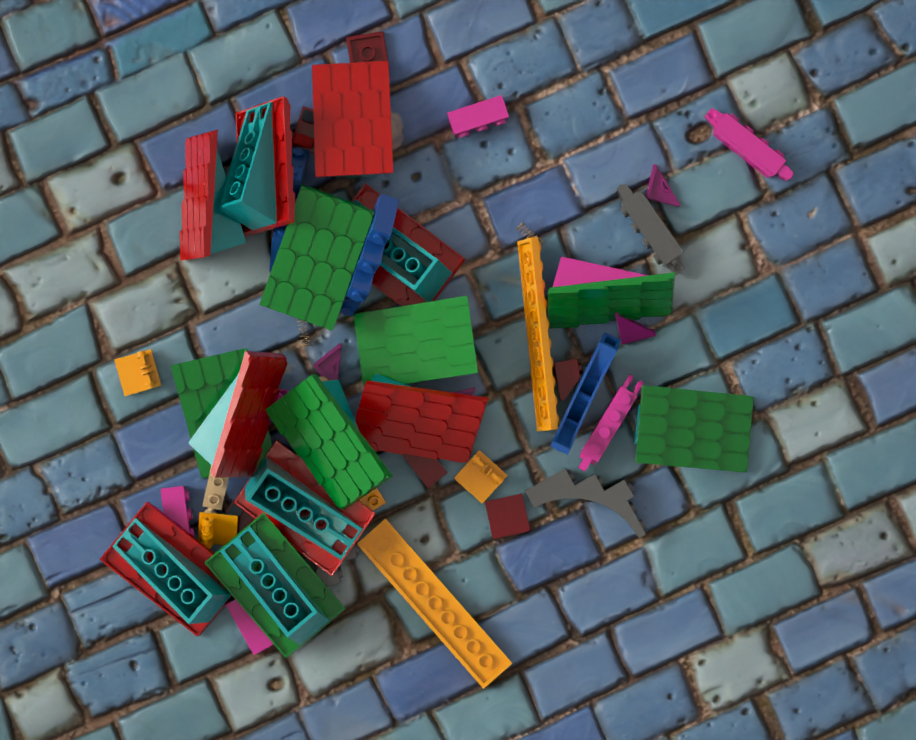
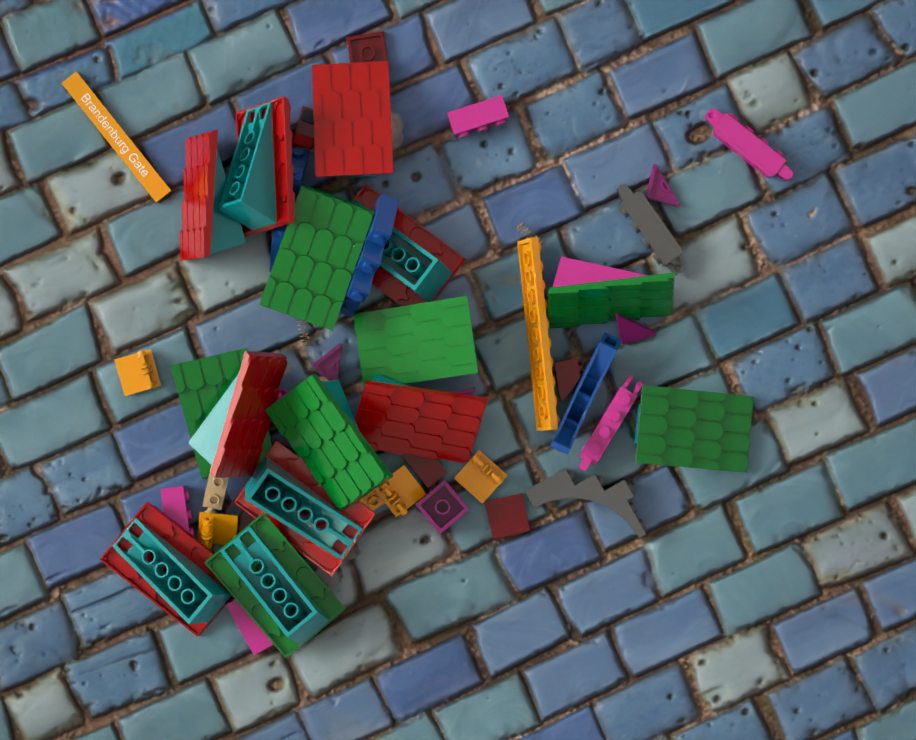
(116, 137): none -> light orange tile
(400, 491): none -> light orange hinge
(434, 603): light orange plate -> none
(442, 506): none -> magenta brick

